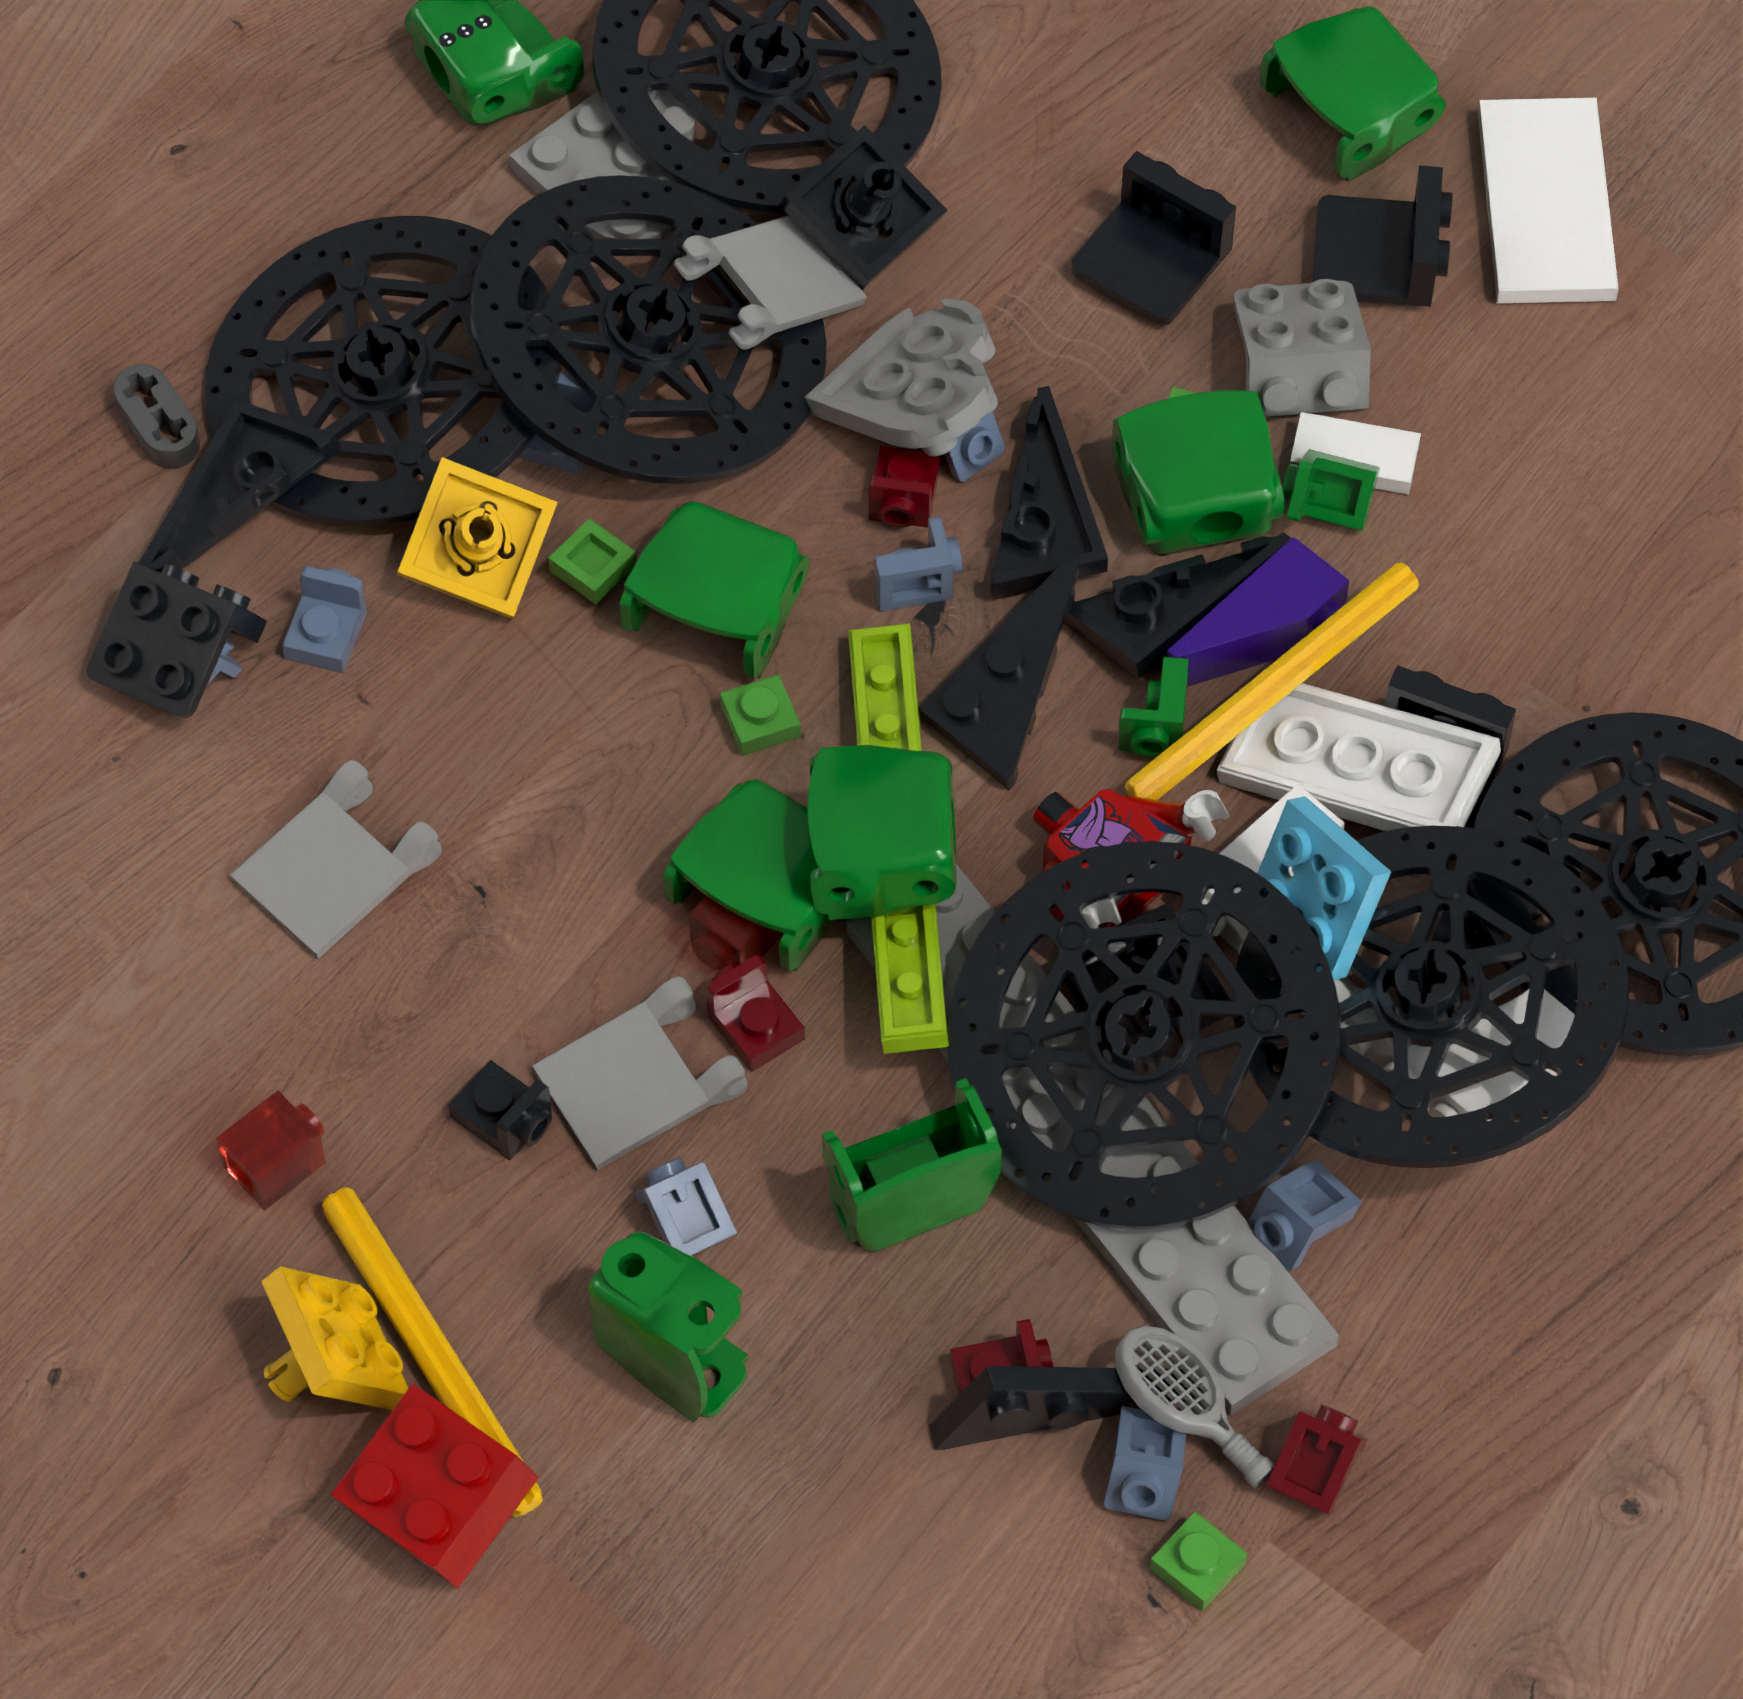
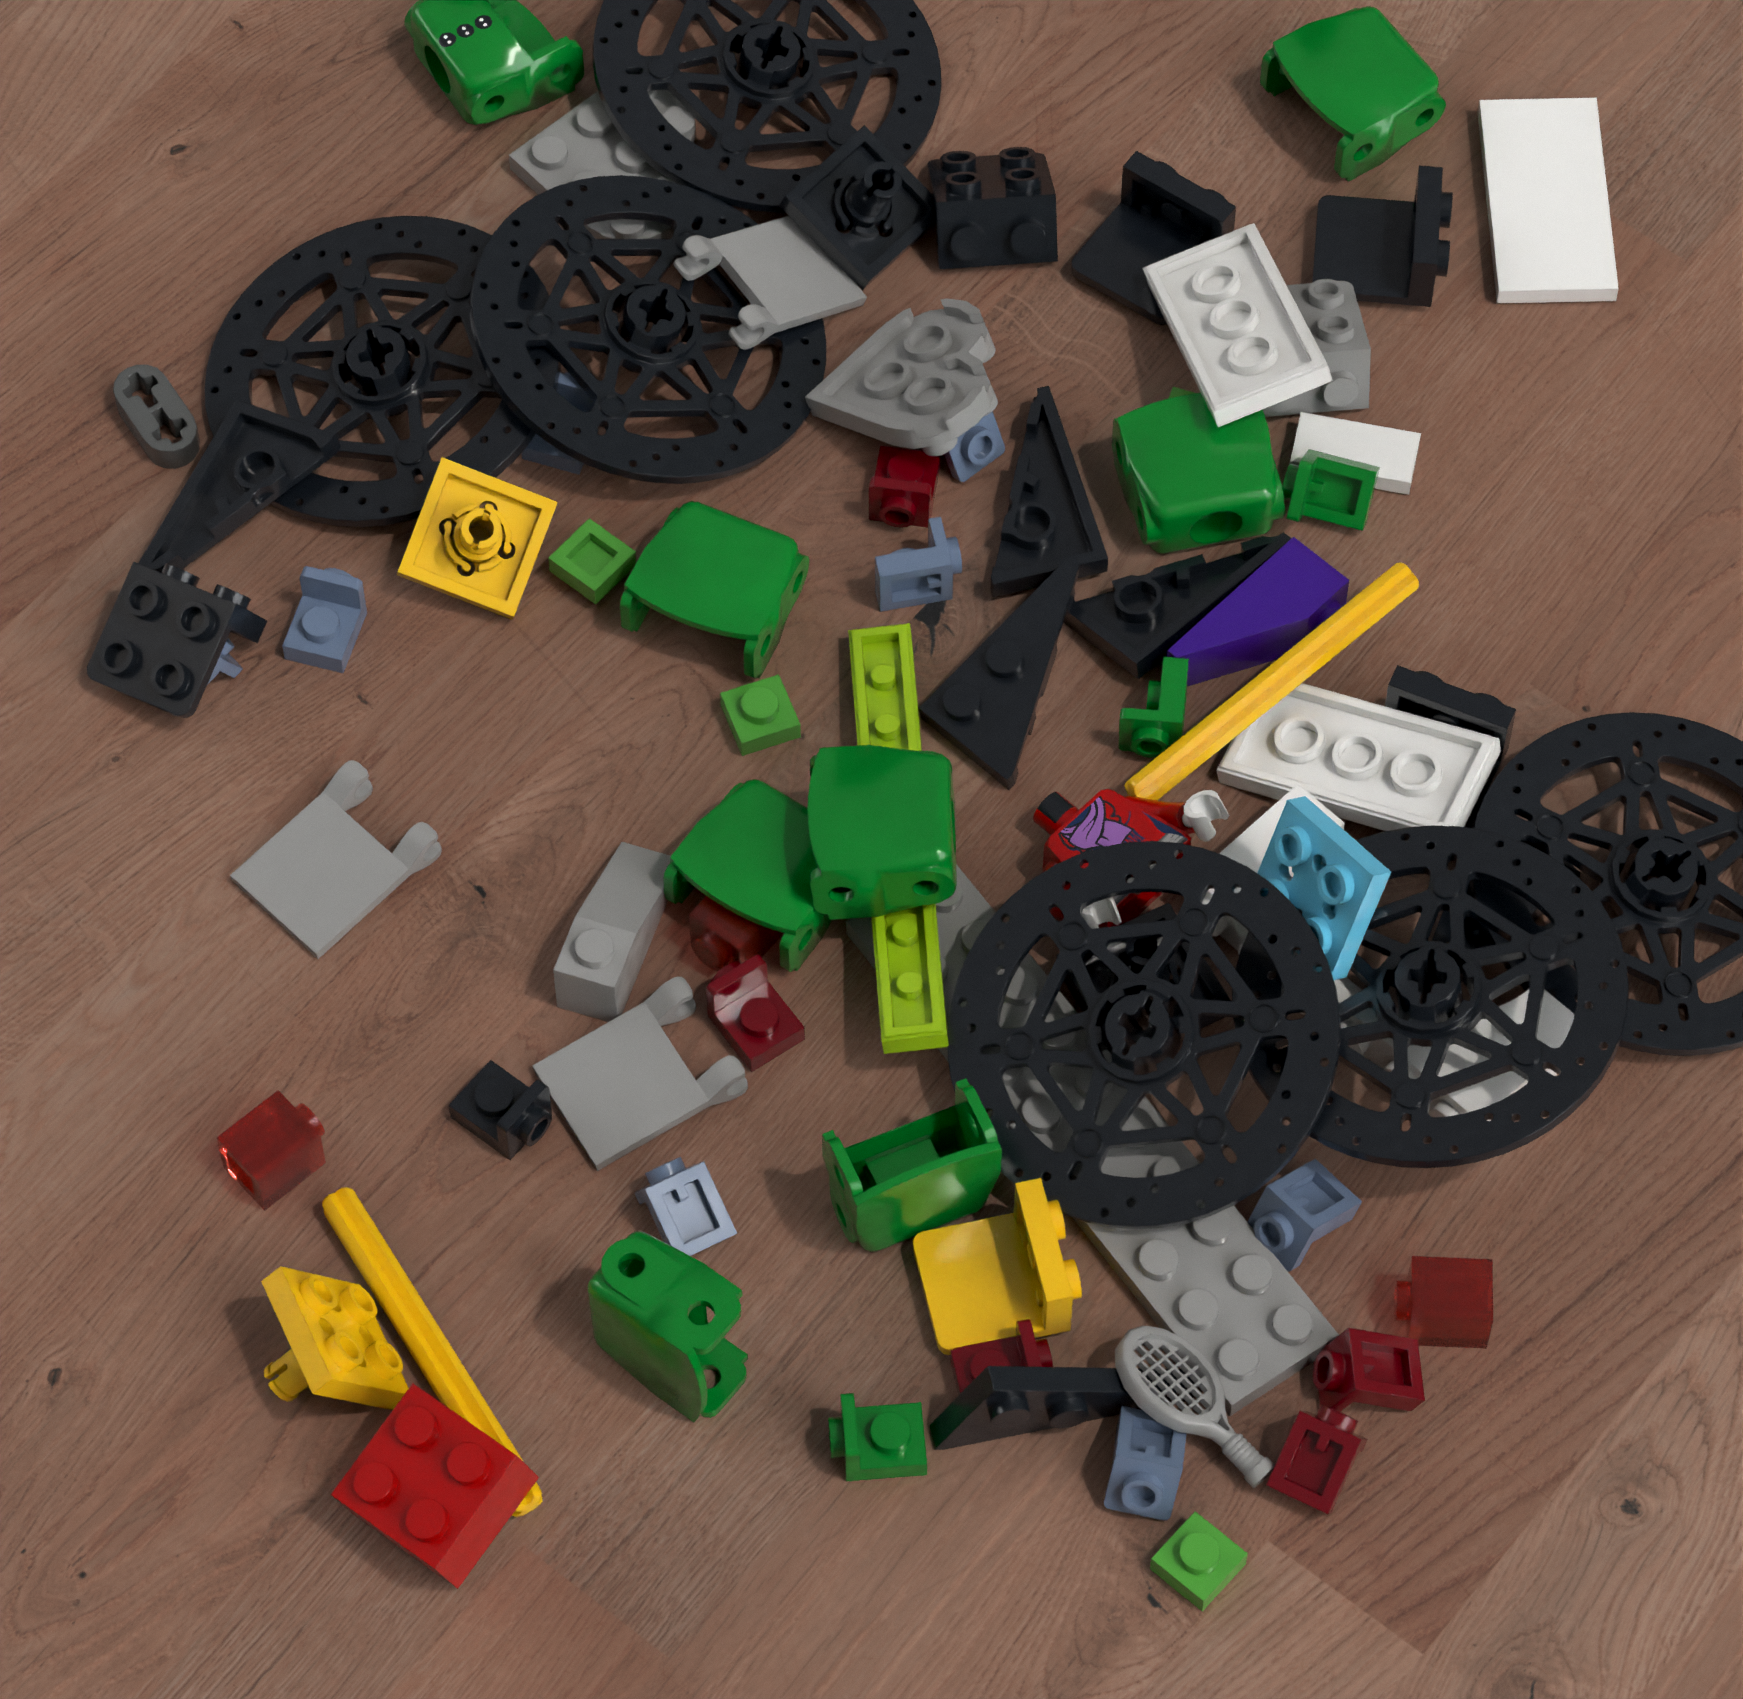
(612, 934): none -> light grey slope
(878, 1440): none -> green bracket
(993, 209): none -> black bracket
(998, 1272): none -> yellow bracket
(1237, 325): none -> white tile
(1370, 1371): none -> dark red bracket
(1447, 1301): none -> clear red brick

